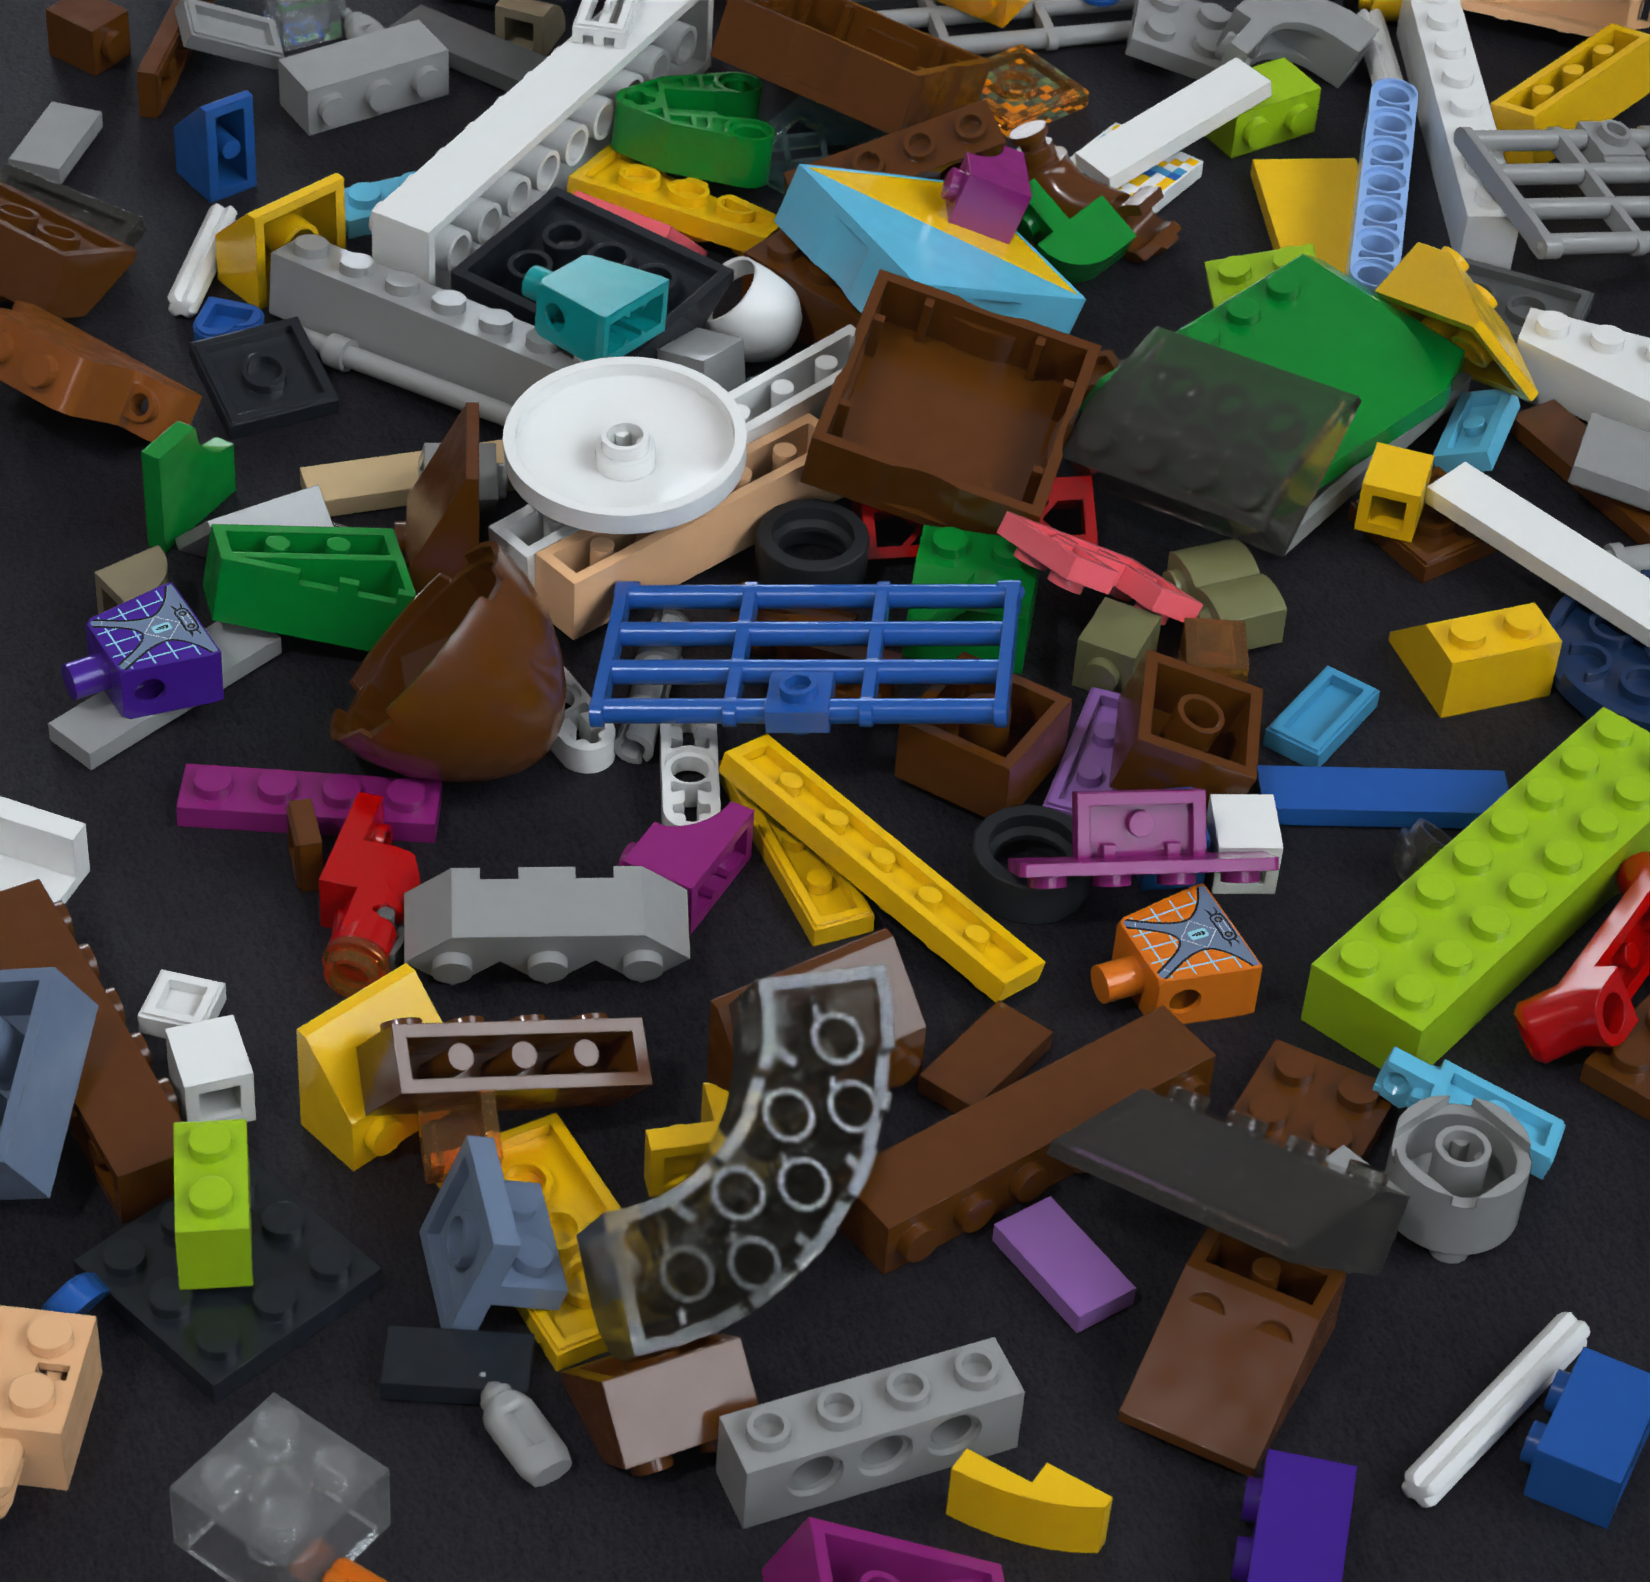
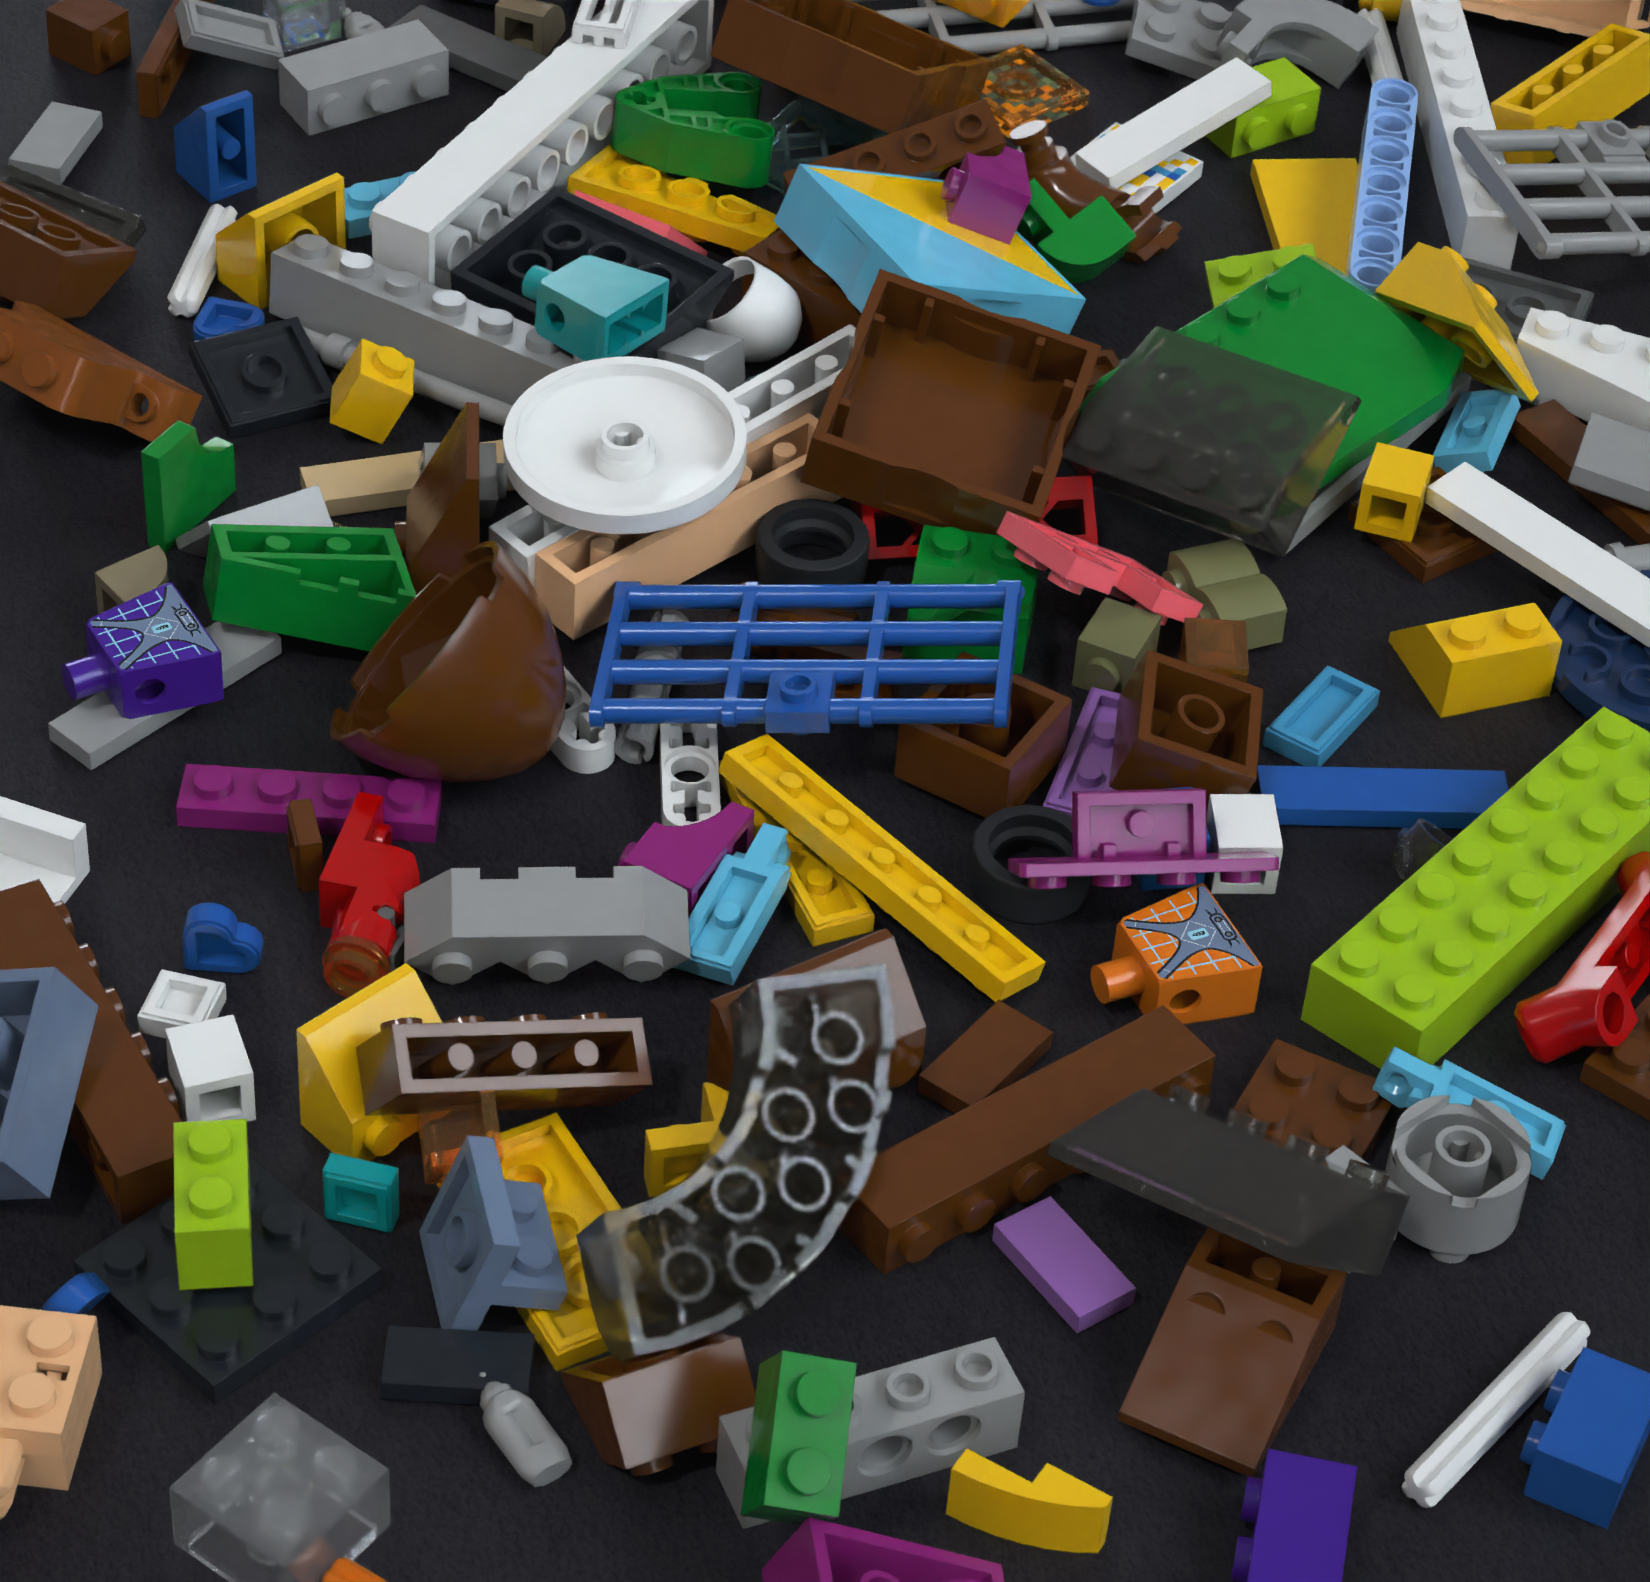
(218, 941): none -> blue tile
(361, 1192): none -> teal tile
(372, 391): none -> yellow brick
(737, 906): none -> medium azure hinge
(798, 1438): none -> green brick

